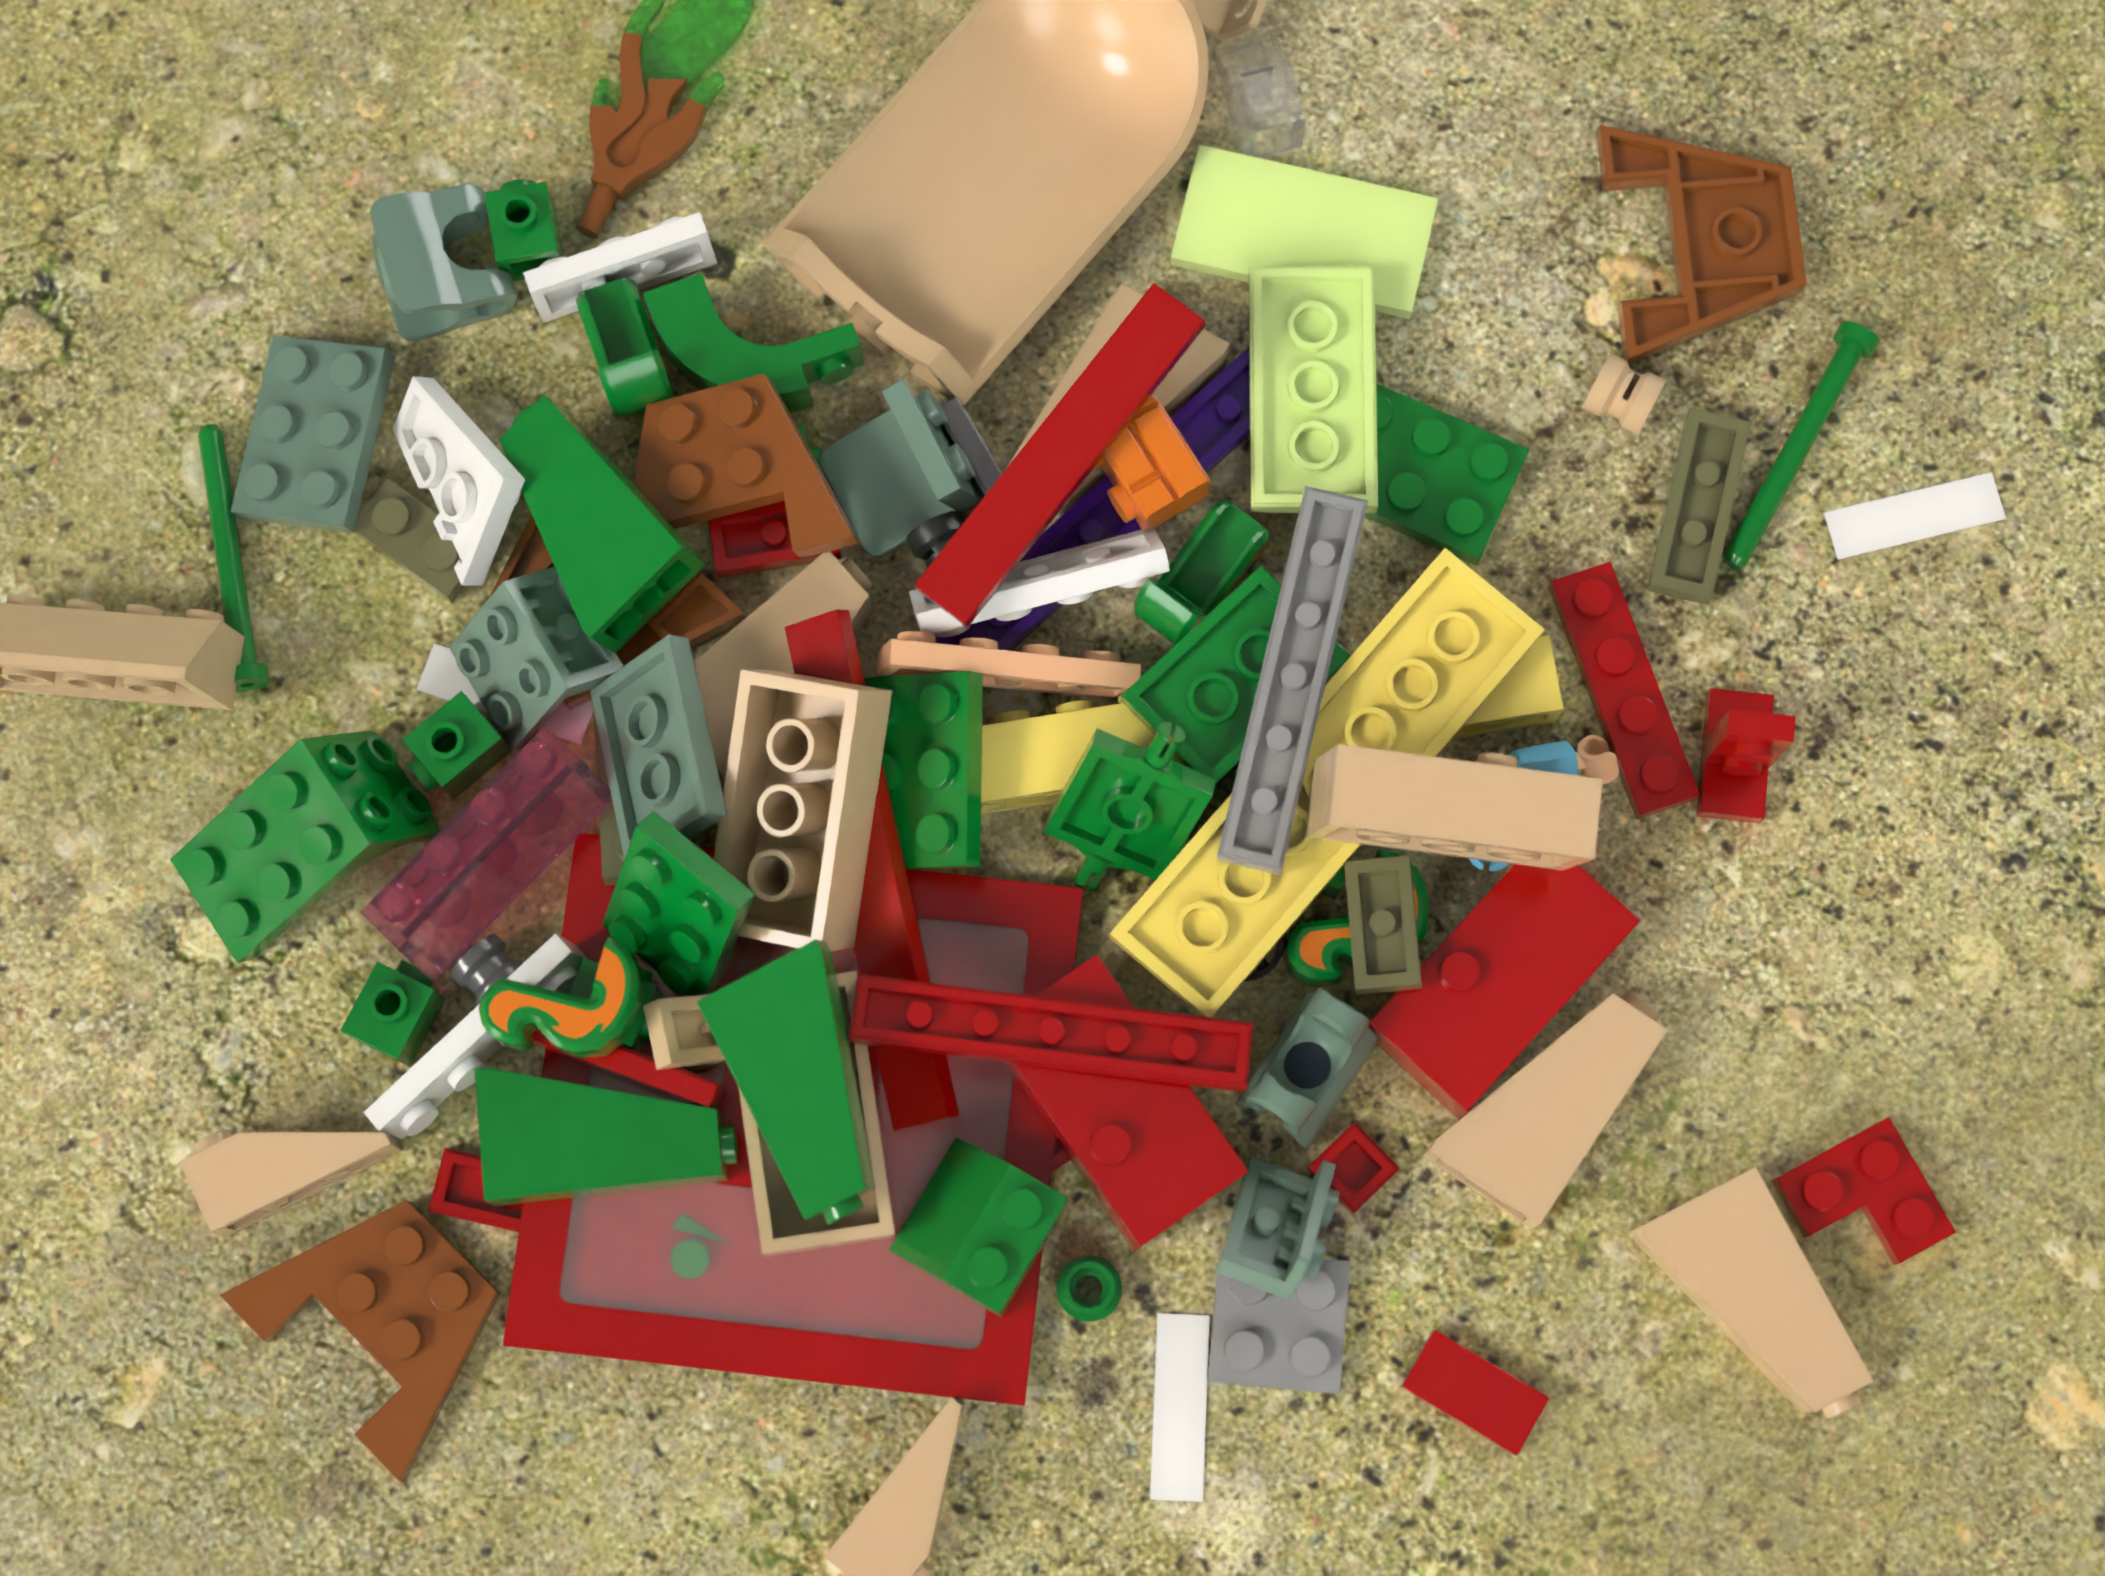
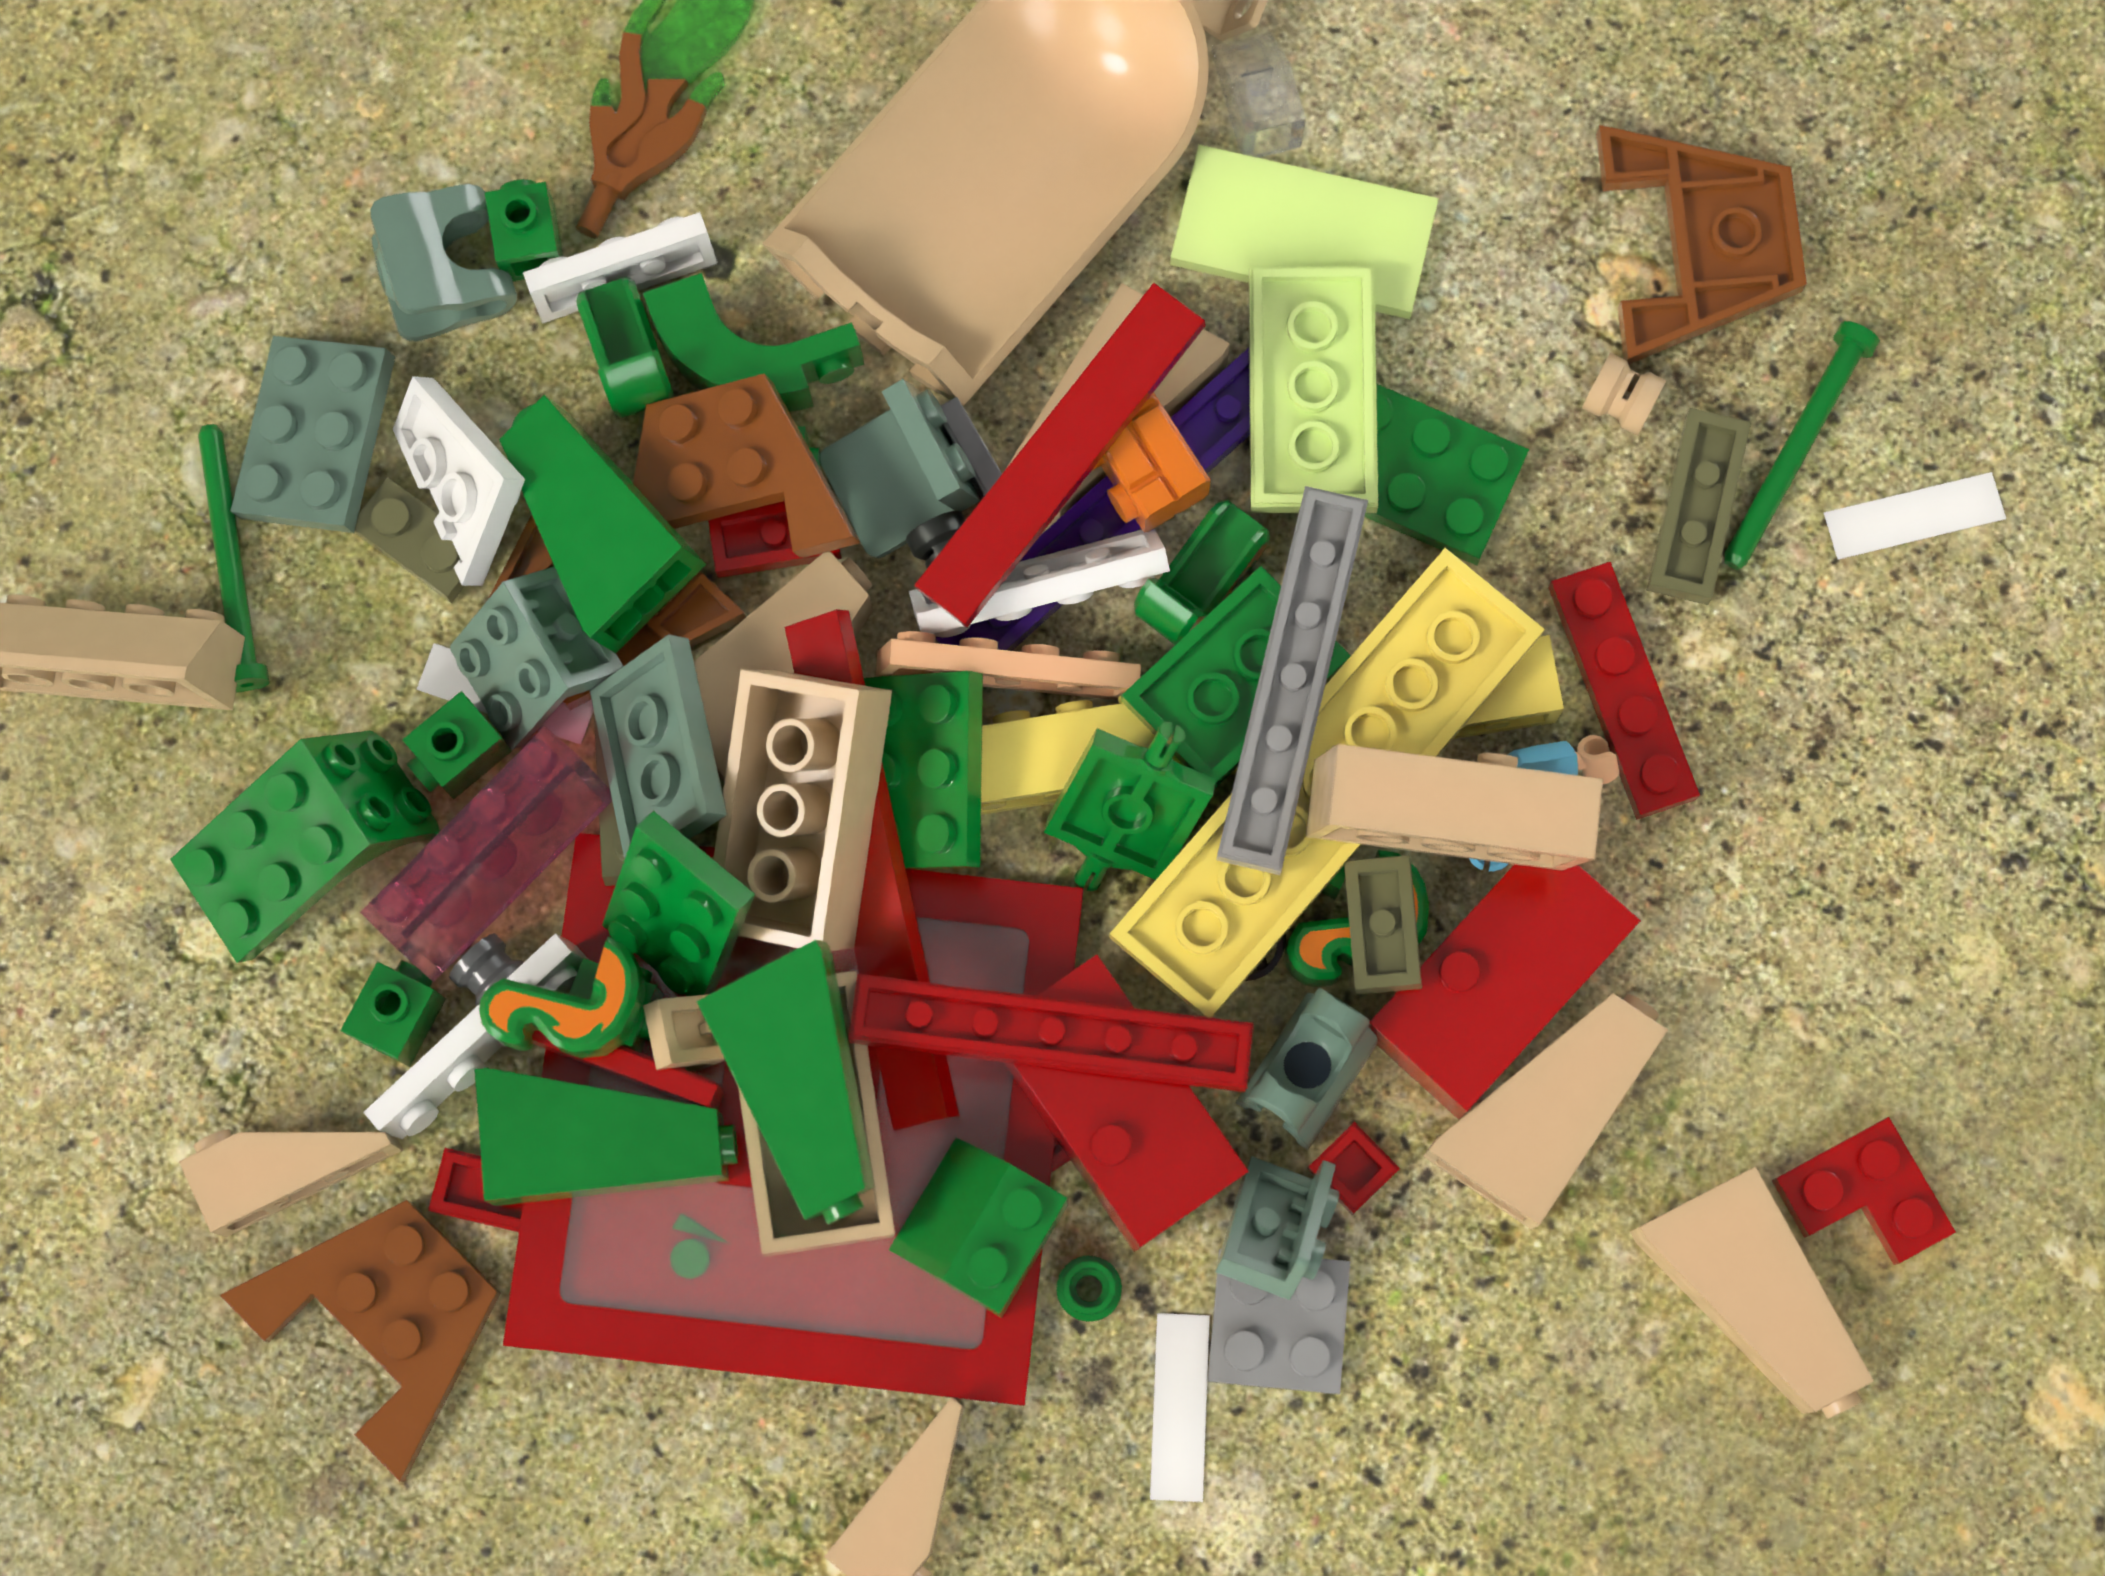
(1474, 1392): red tile -> none
(1737, 750): red bracket -> none

